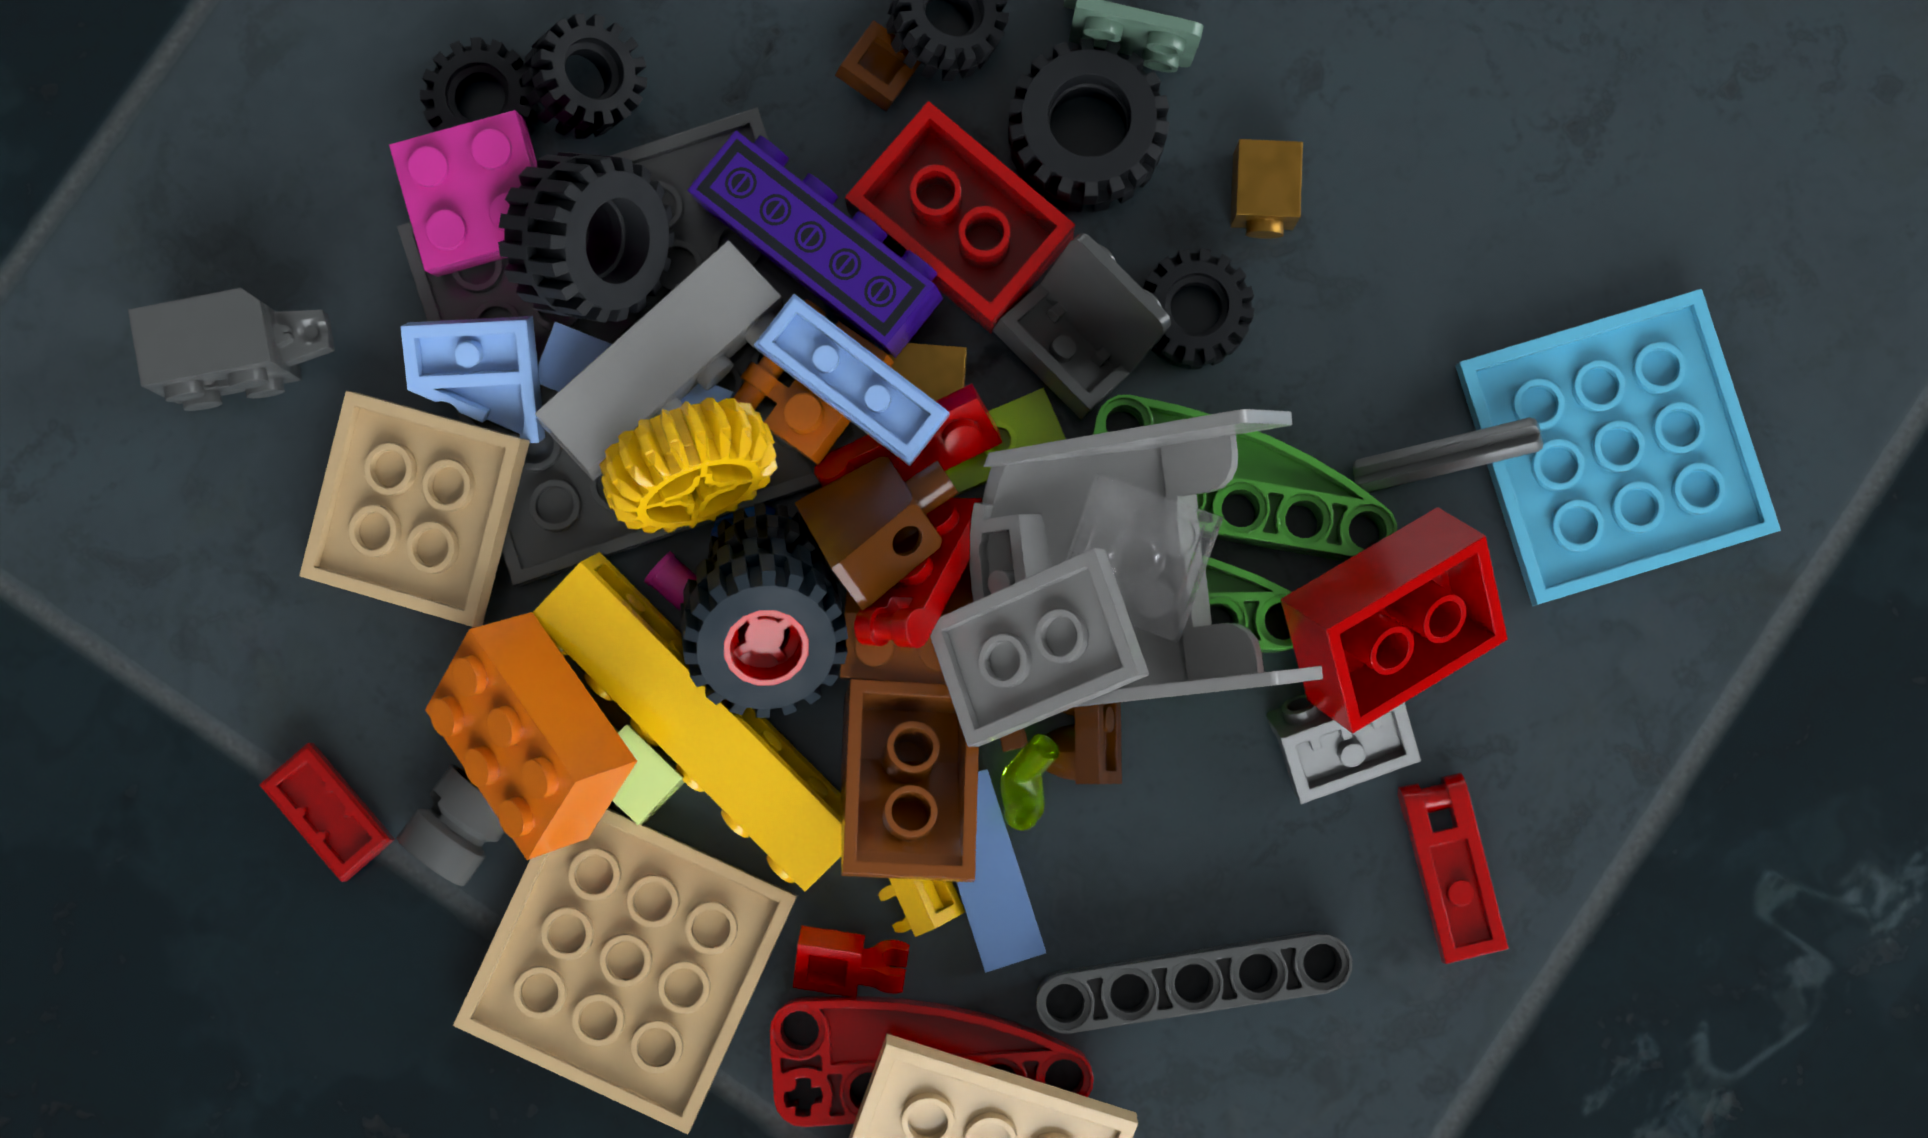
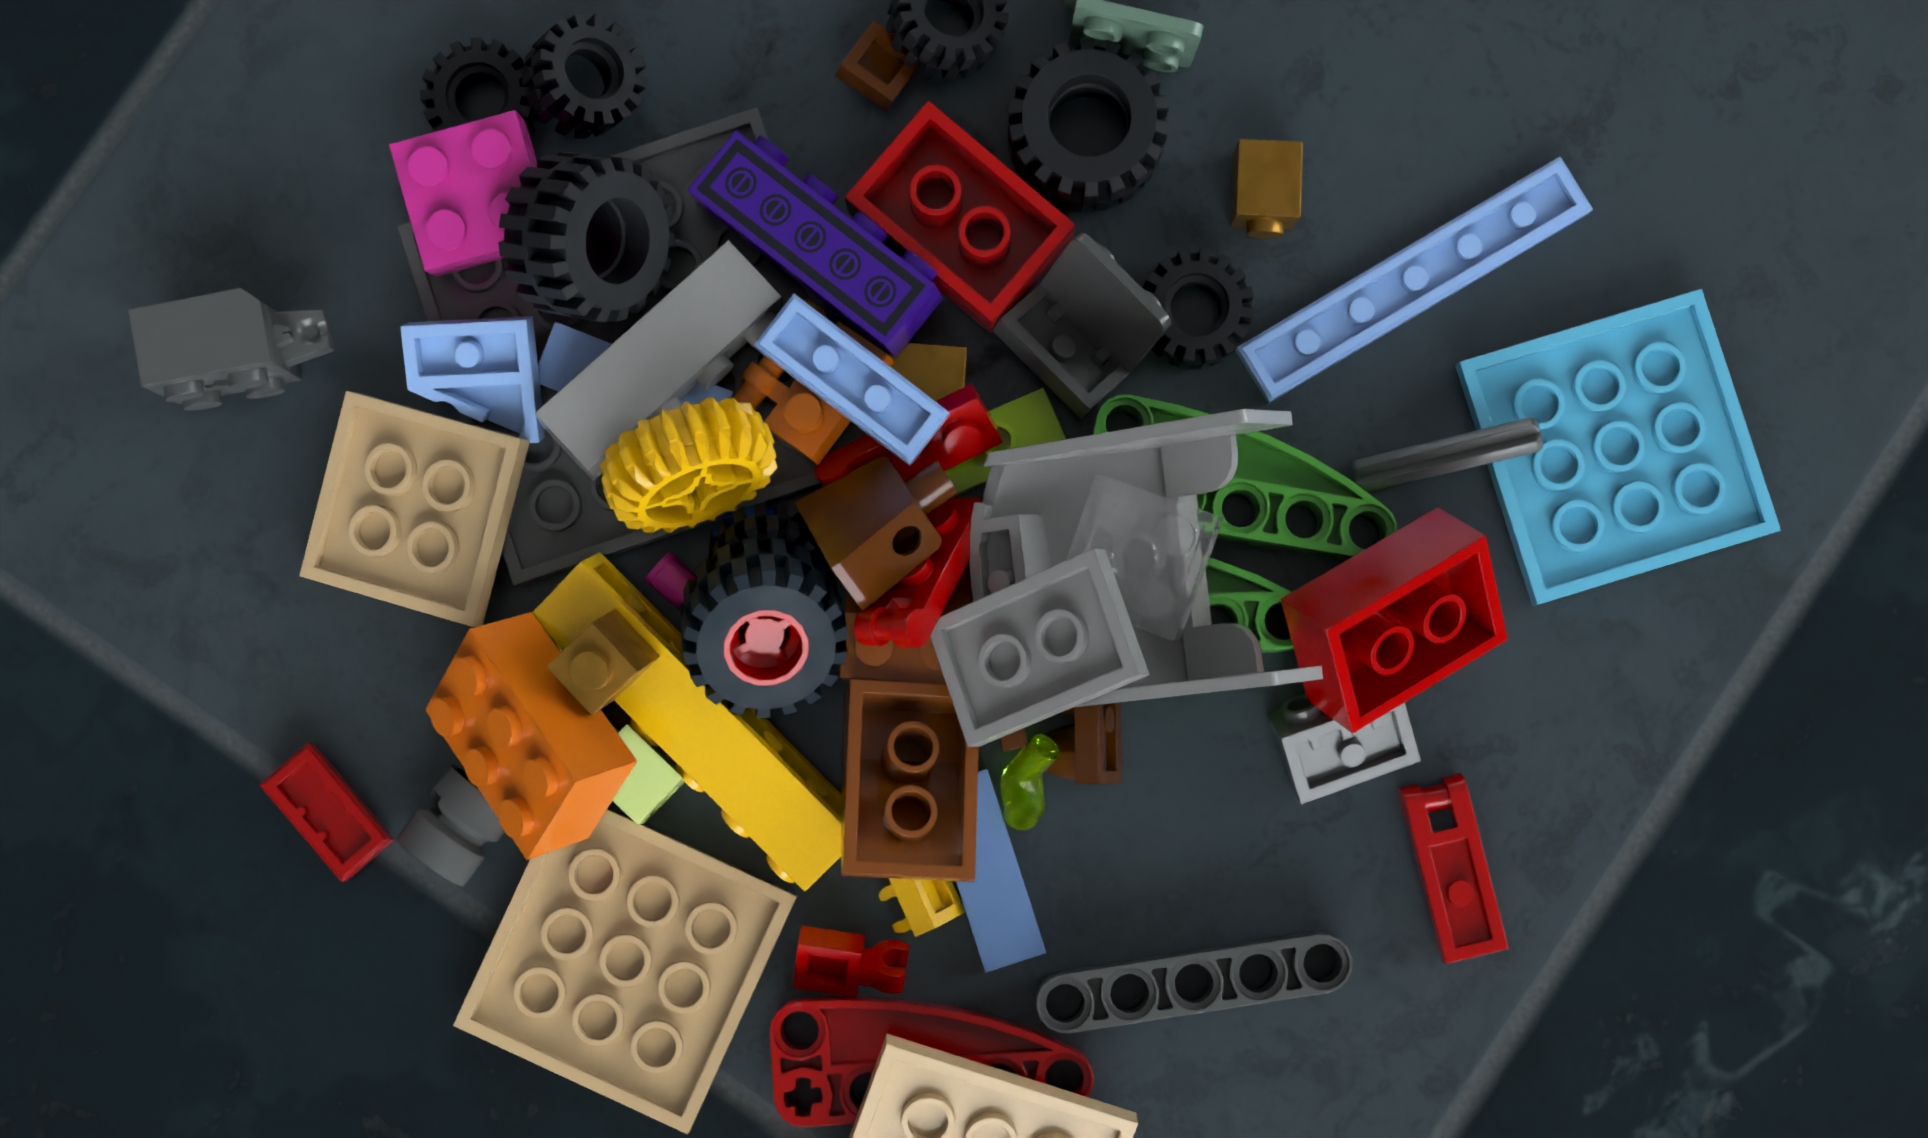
(603, 661): none -> pearl gold brick
(1413, 280): none -> light blue tile

